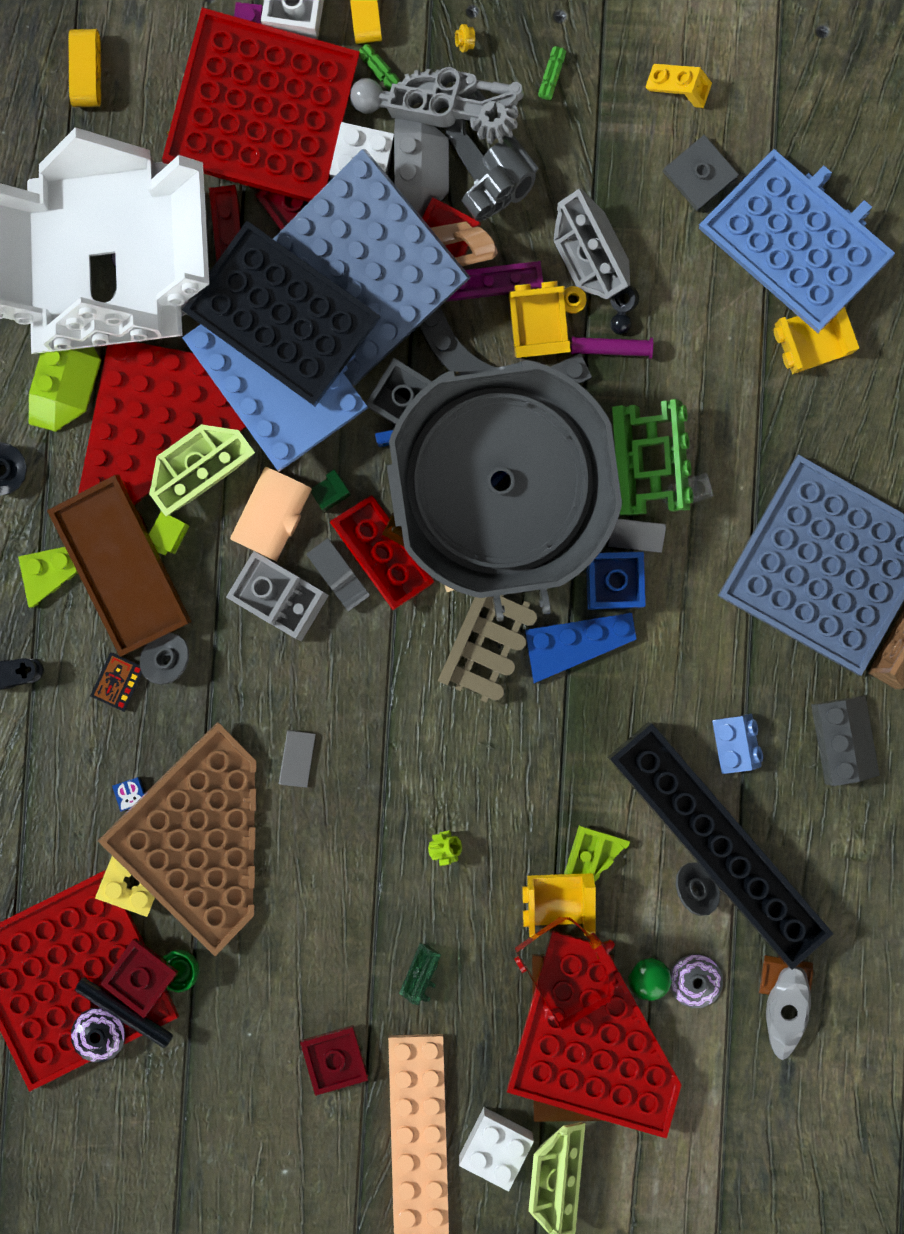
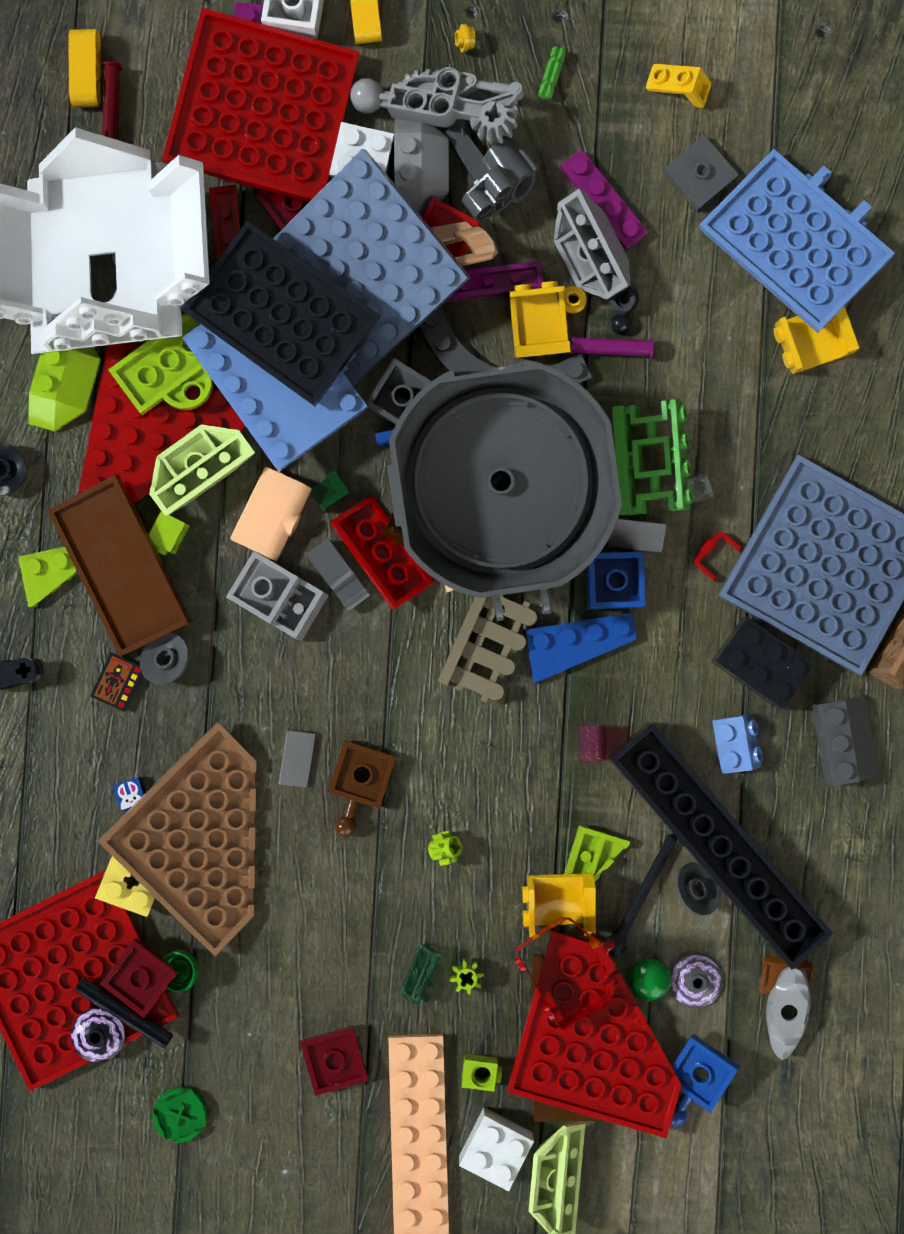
(110, 106): none -> dark red pin
(163, 371): none -> lime plate
(180, 1114): none -> green tile
(346, 786): none -> reddish brown plate
(378, 66): bright green axle -> none
(468, 984): none -> lime gear
(472, 1063): none -> lime brick
(586, 176): none -> magenta plate
(592, 742): none -> clear pink piece
(641, 895): none -> black piece
(702, 1091): none -> blue plate
(707, 547): none -> red piece
(762, 663): none -> black brick

